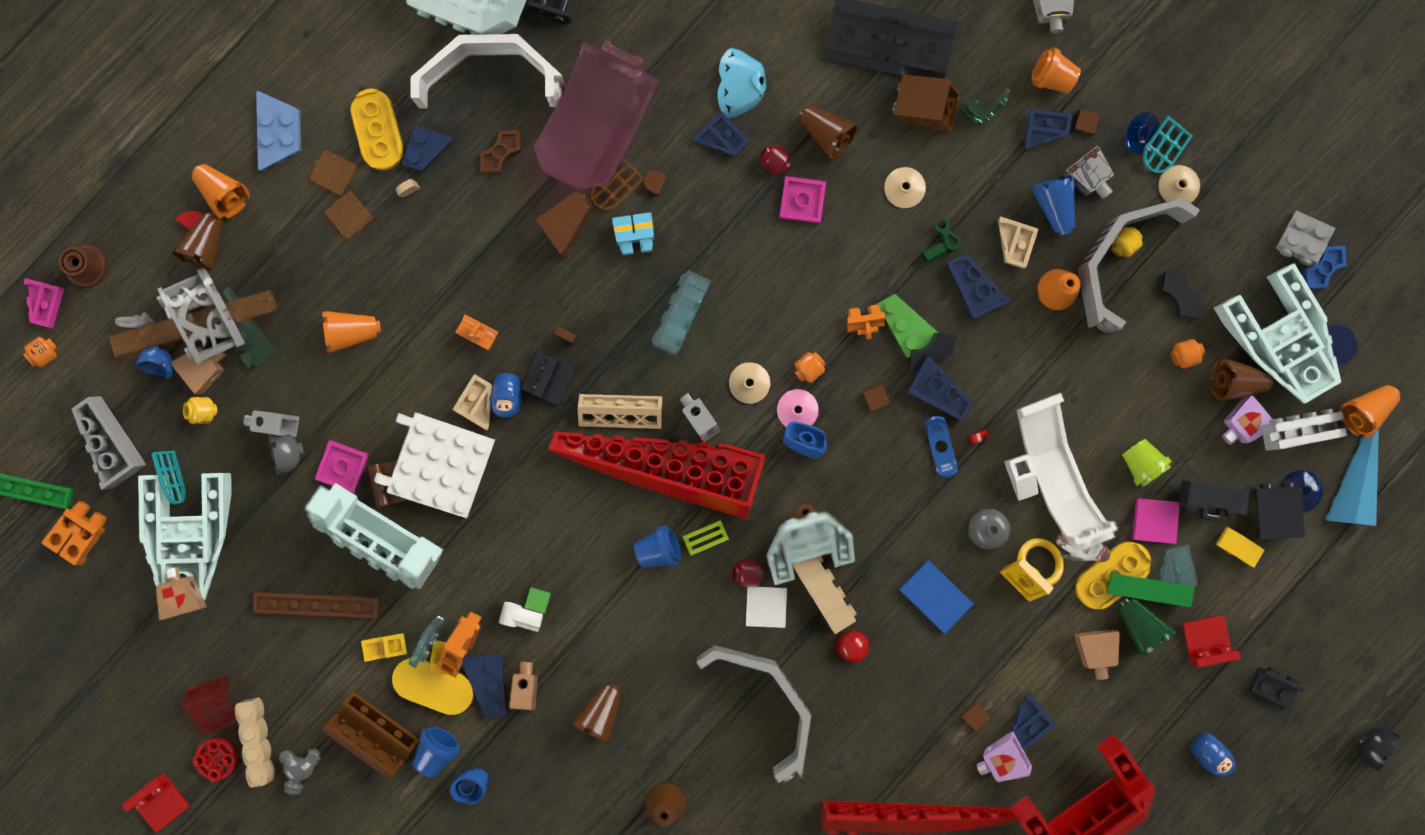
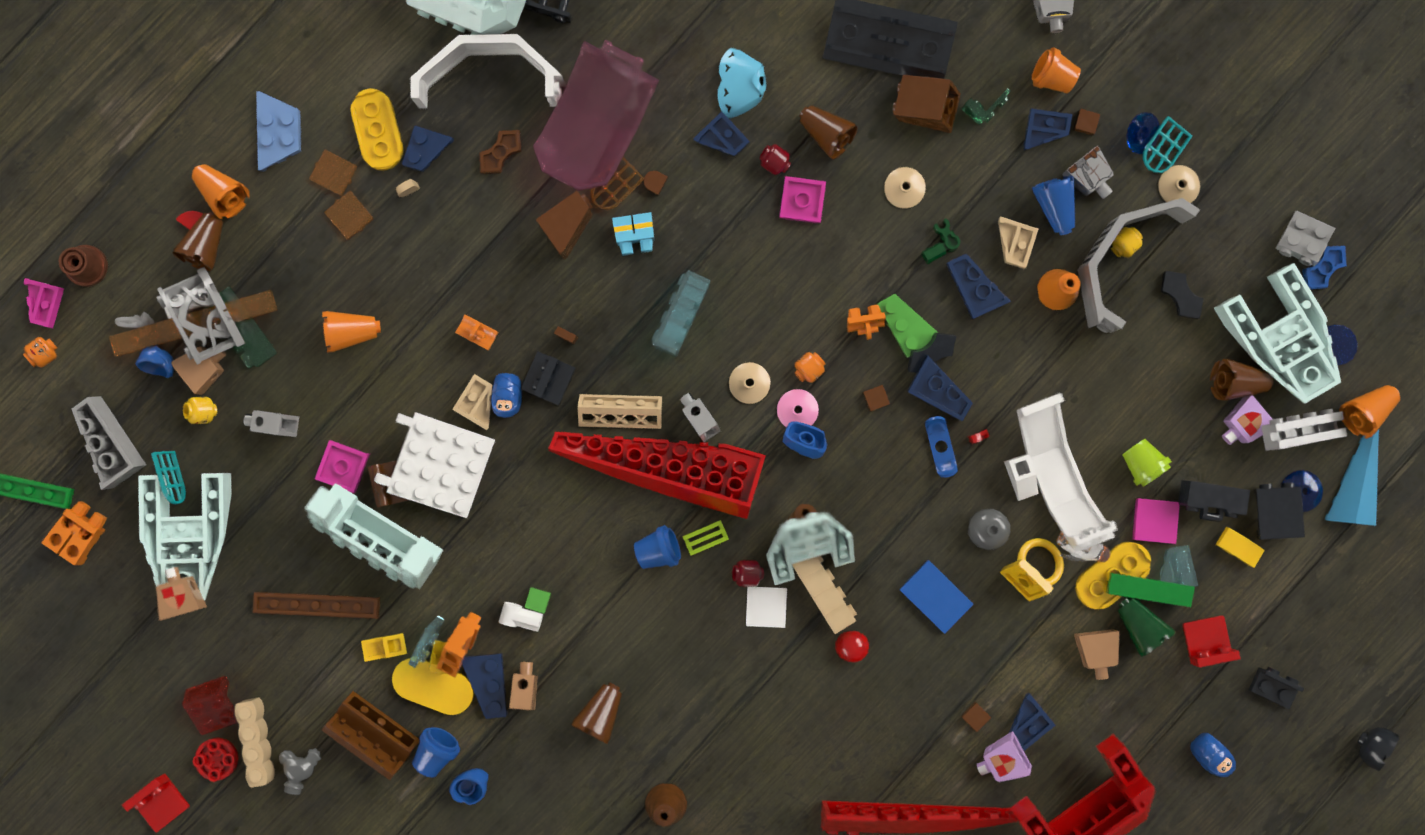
(285, 452): dark grey cylinder -> none
(785, 769): light grey panel -> none
(1187, 353): orange head -> none

